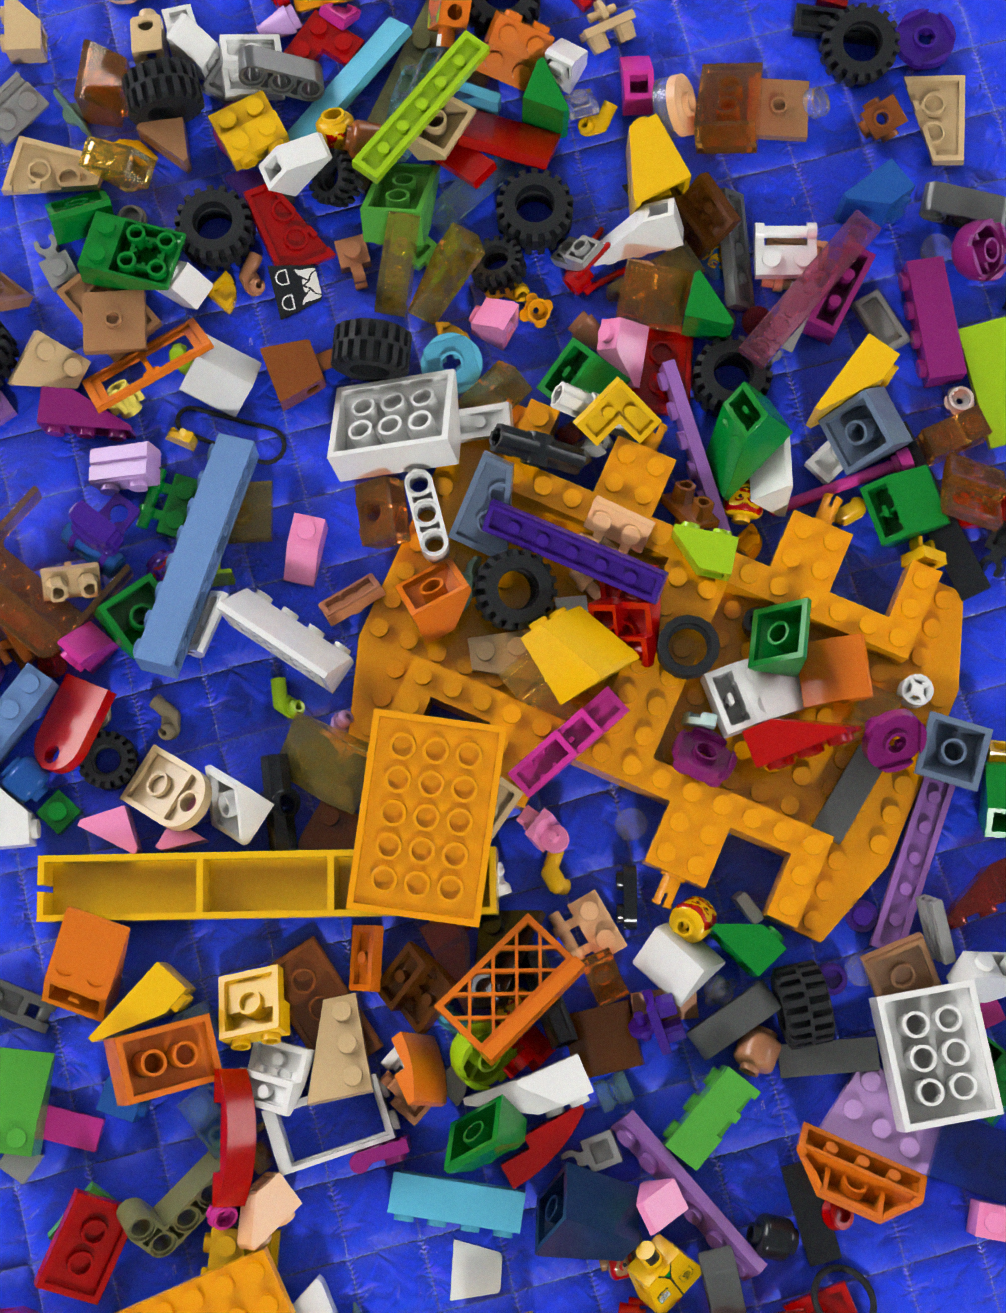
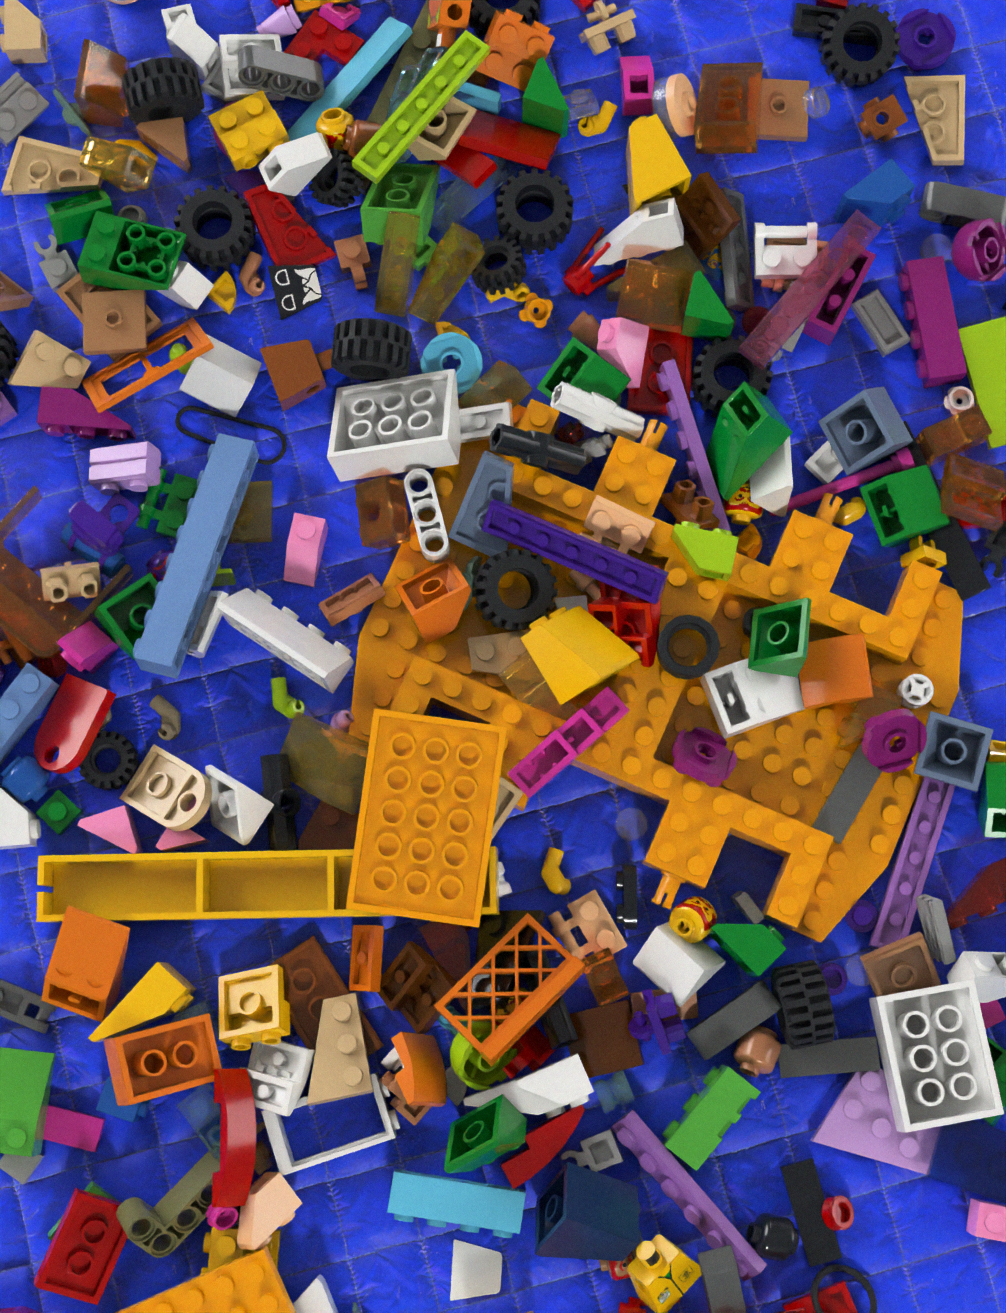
(128, 406): light yellow gear -> none
(148, 36): tan torso -> none
(182, 438): yellow tile -> none
(391, 1150): magenta plate -> none
(495, 321): bright pink slope -> none
(543, 830): bright pink hips -> none
(566, 63): white slope -> none
(576, 253): light grey slope -> none
(617, 406): yellow plate -> none
(660, 1203): bright pink slope -> none
(705, 720): light aqua tile -> none
(719, 990): clear plate -> none
(780, 740): red slope -> none
(858, 1177): orange wedge -> none
(868, 368): yellow slope -> none

